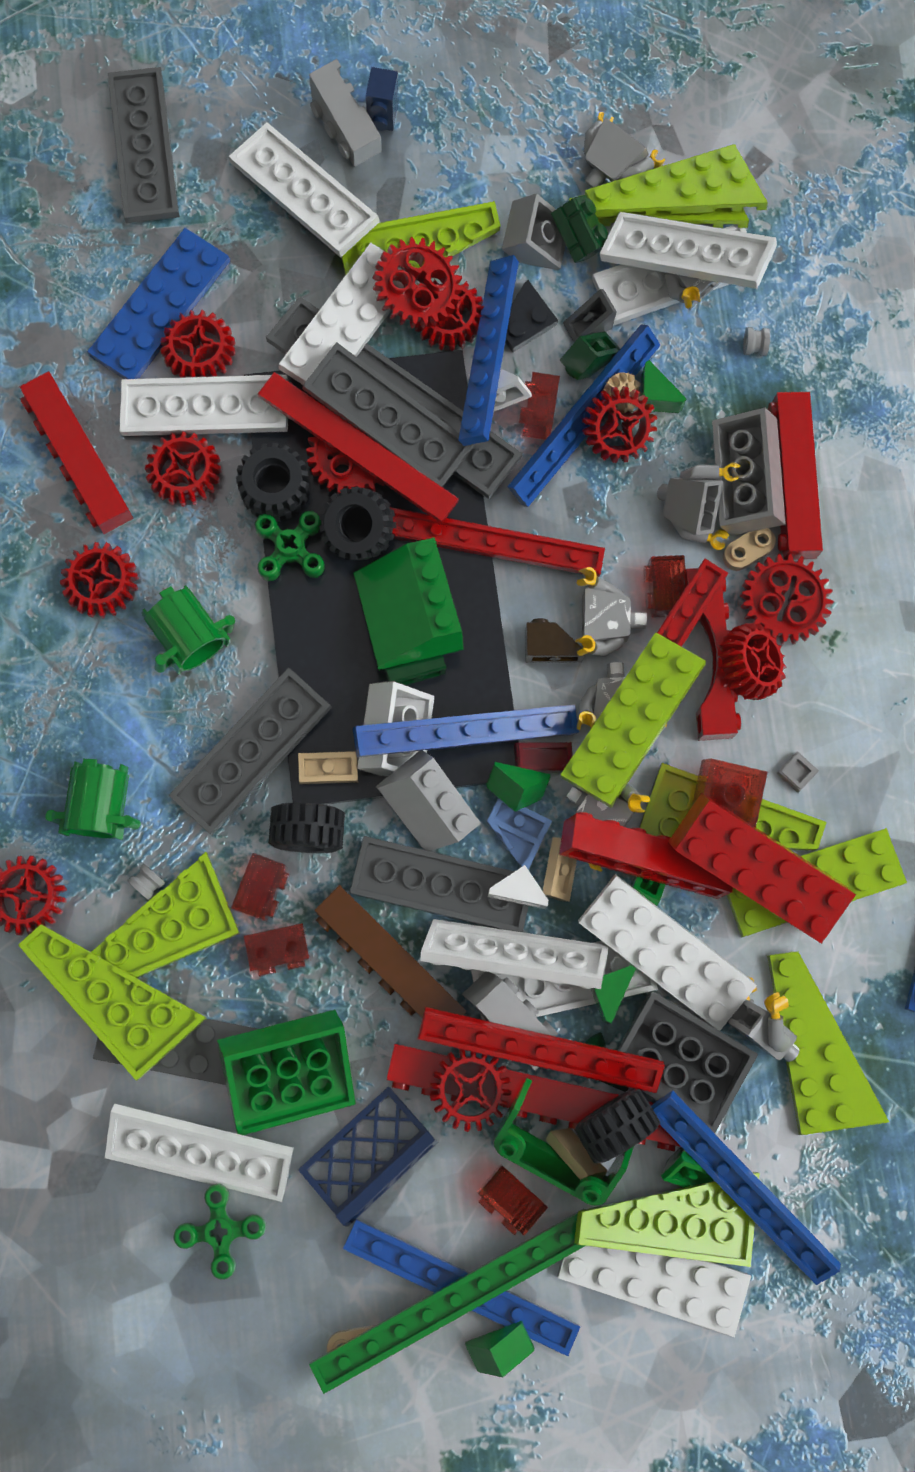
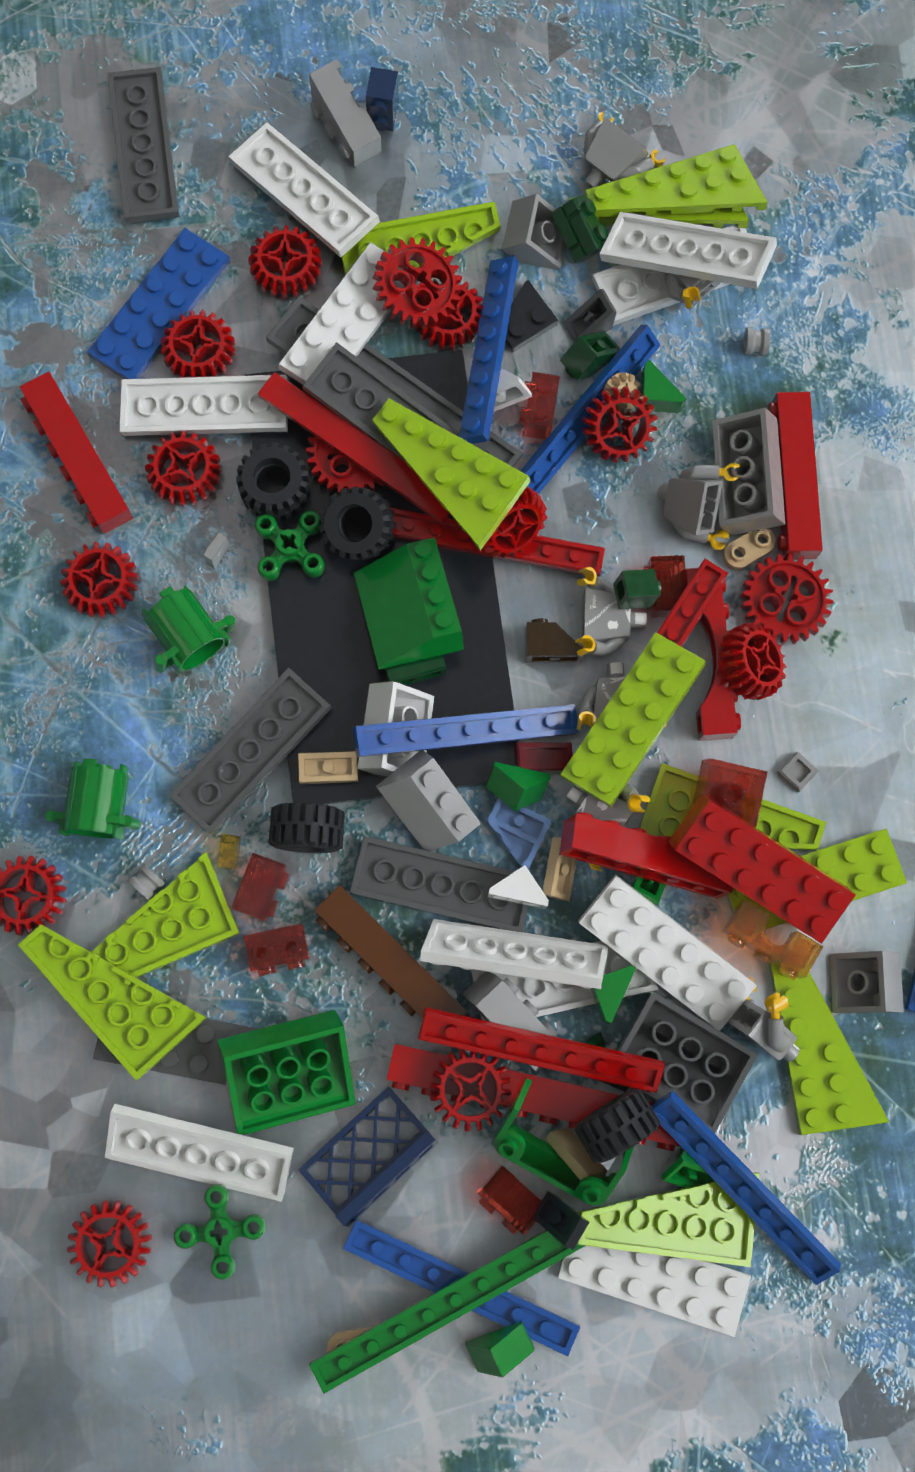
(122, 1249): none -> red gear
(216, 550): none -> light grey tile
(229, 851): none -> clear yellow piece
(271, 254): none -> red gear
(460, 476): none -> lime wing
(518, 526): none -> red gear
(560, 1220): none -> black plate
(637, 589): none -> dark green brick
(748, 929): none -> clear orange arch
(866, 982): none -> light grey slope

